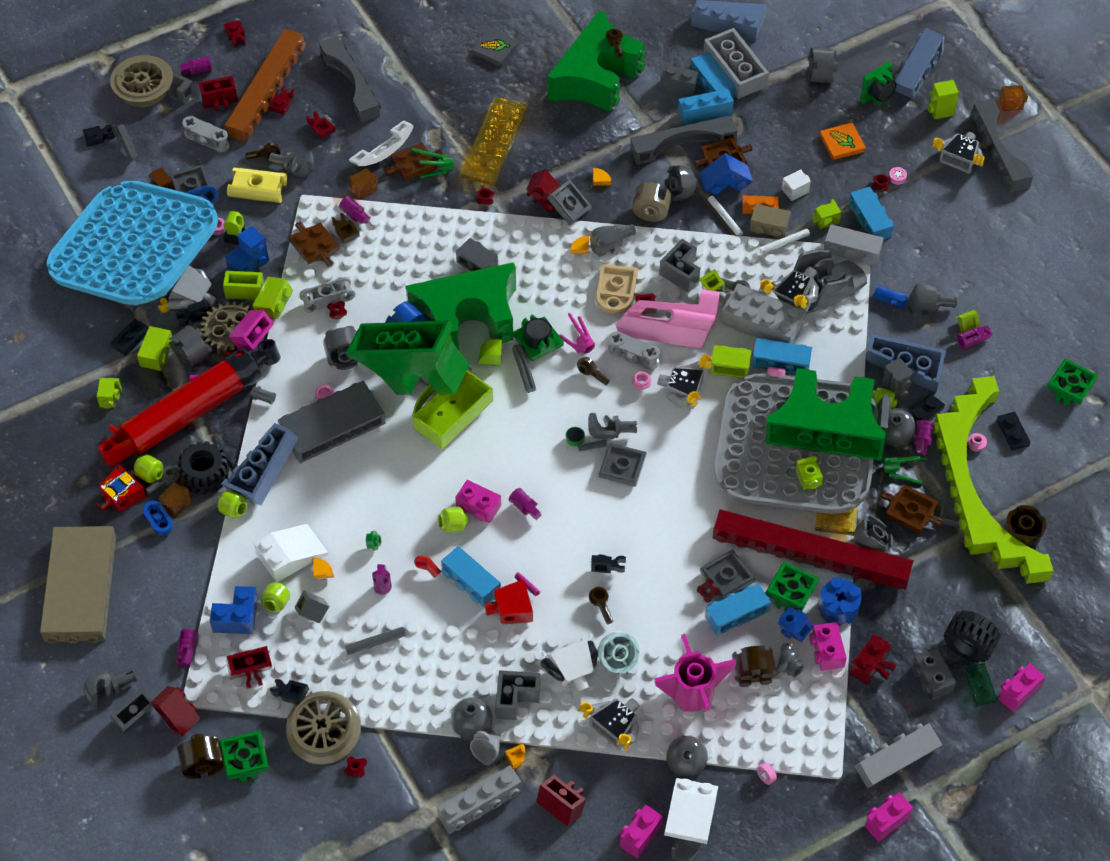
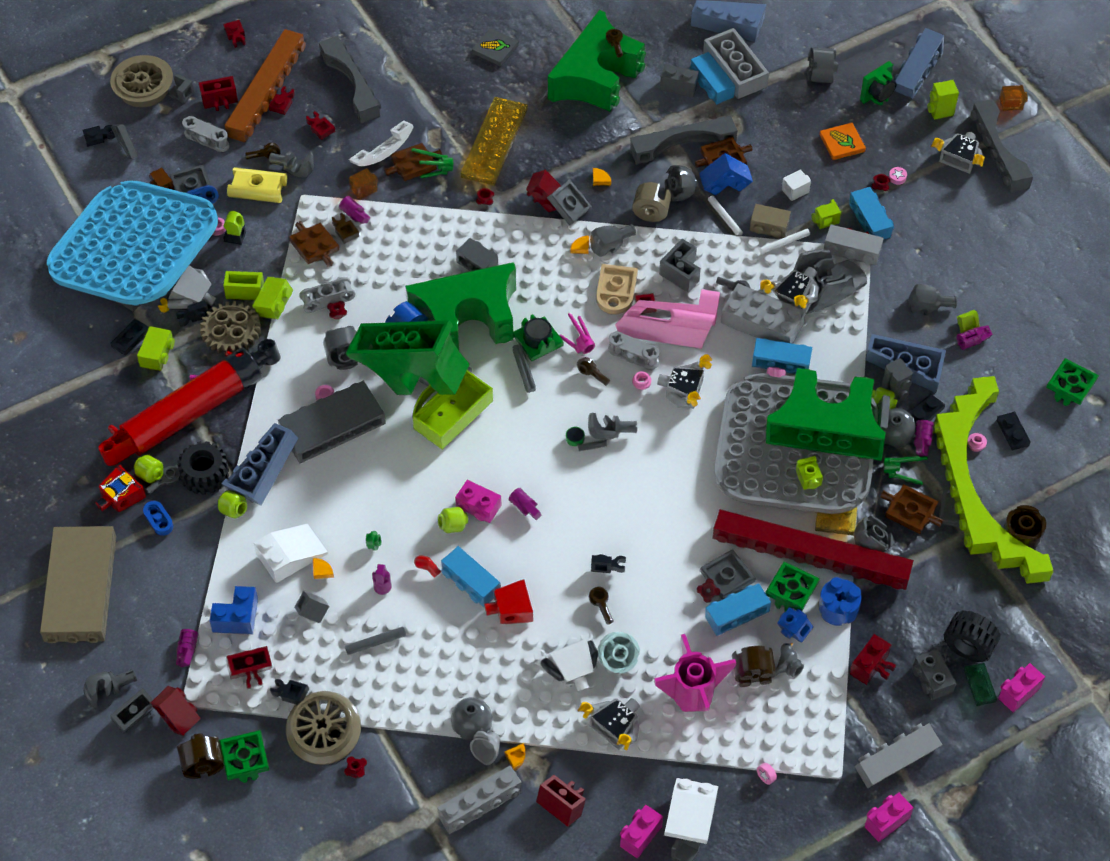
(108, 392): lime brick -> none
(175, 499): clear orange brick -> none
(190, 346): dark grey brick -> none
(196, 66): magenta hinge -> none
(250, 254): blue brick -> none
(251, 330): dark pink brick -> none
(263, 395): dark grey pin -> none
(275, 597): lime head -> none
(491, 352): lime brick -> none
(515, 688): dark grey brick -> none
(535, 591): dark pink piece -> none
(622, 464): dark grey tile -> none
(691, 766): dark grey cylinder -> none
(705, 107): dark azure brick -> none
(712, 282): lime brick -> none
(730, 361): lime brick -> none
(749, 202): orange plate -> none
(828, 646): dark pink brick -> none
(890, 296): blue bar -> none

